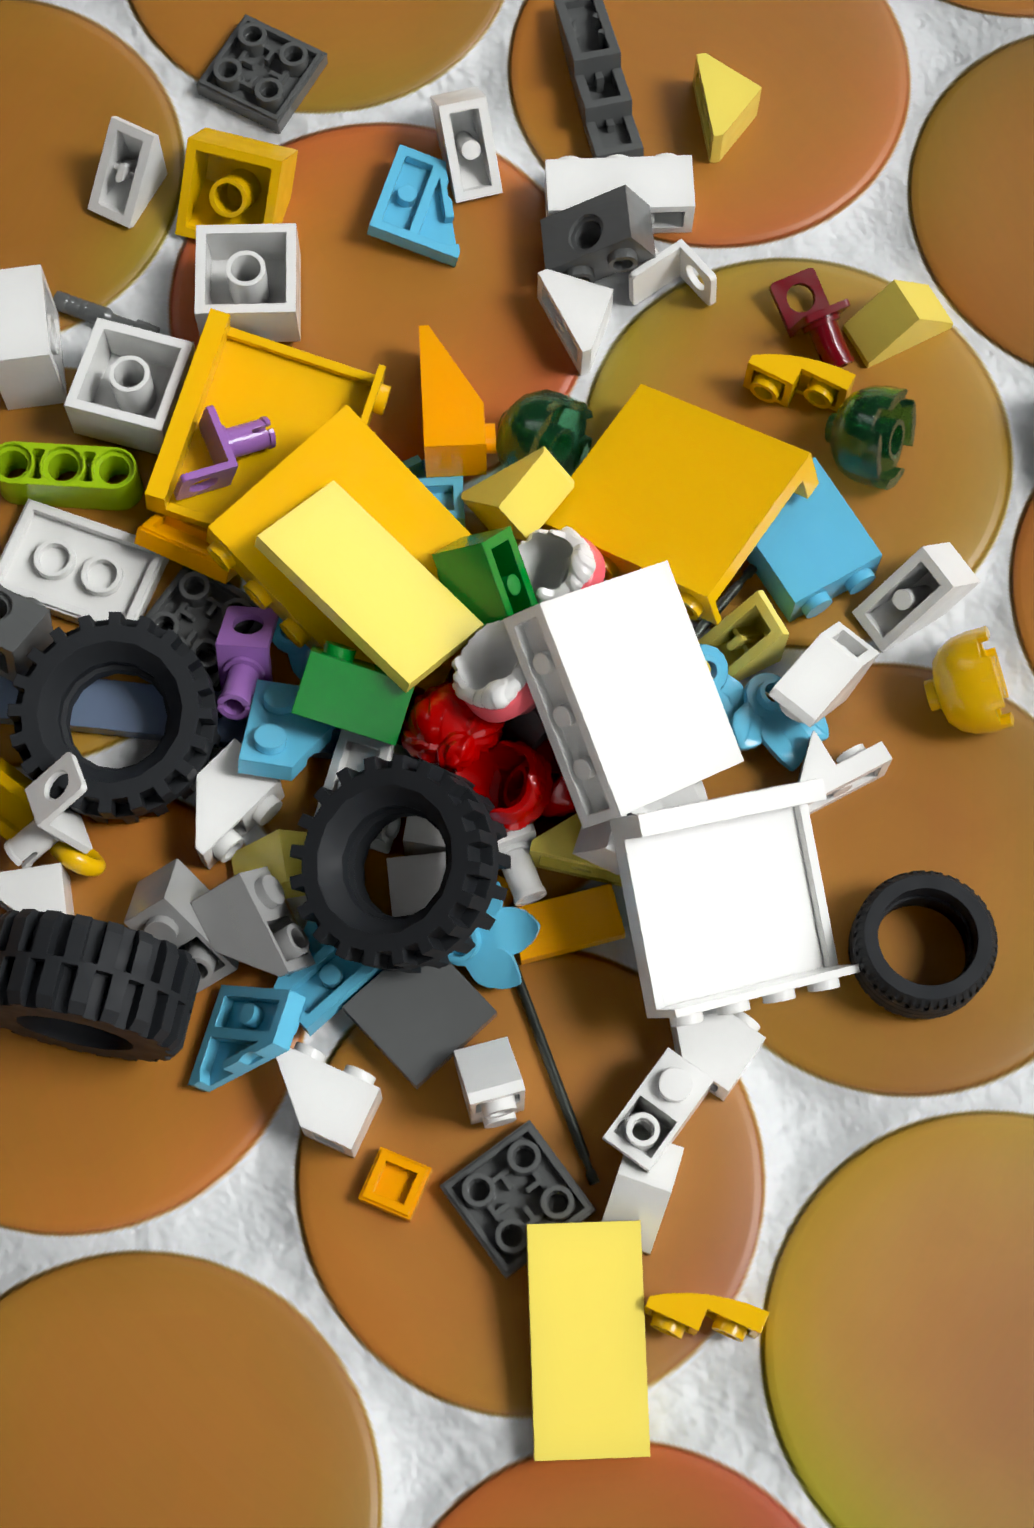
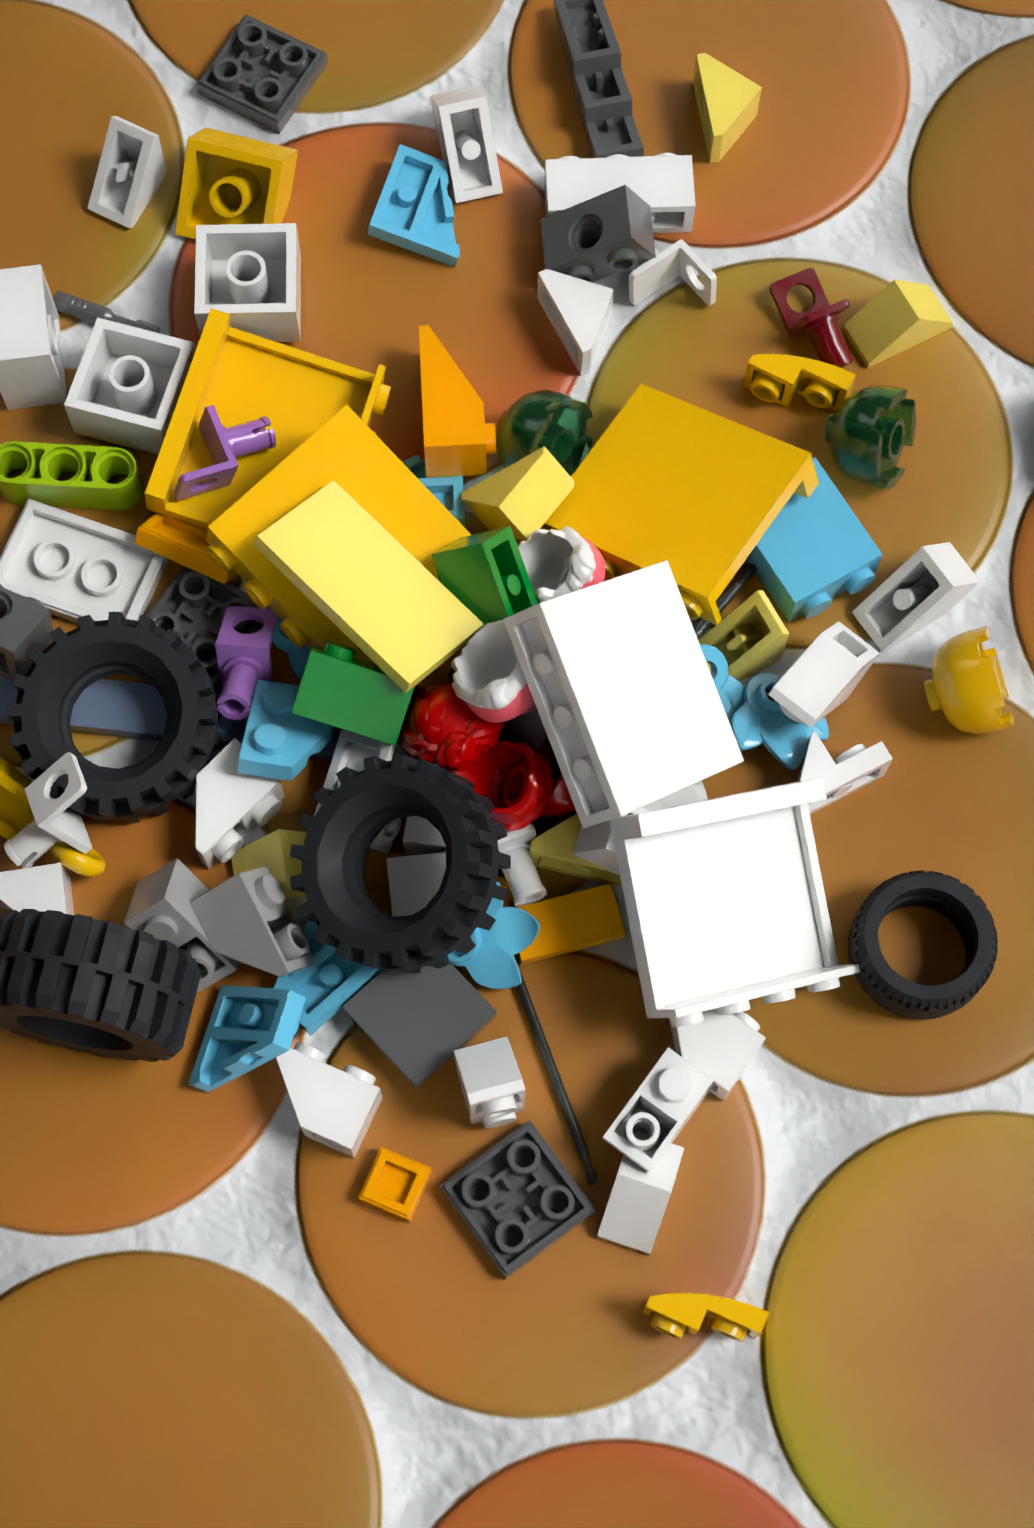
(587, 1340): light yellow tile -> none

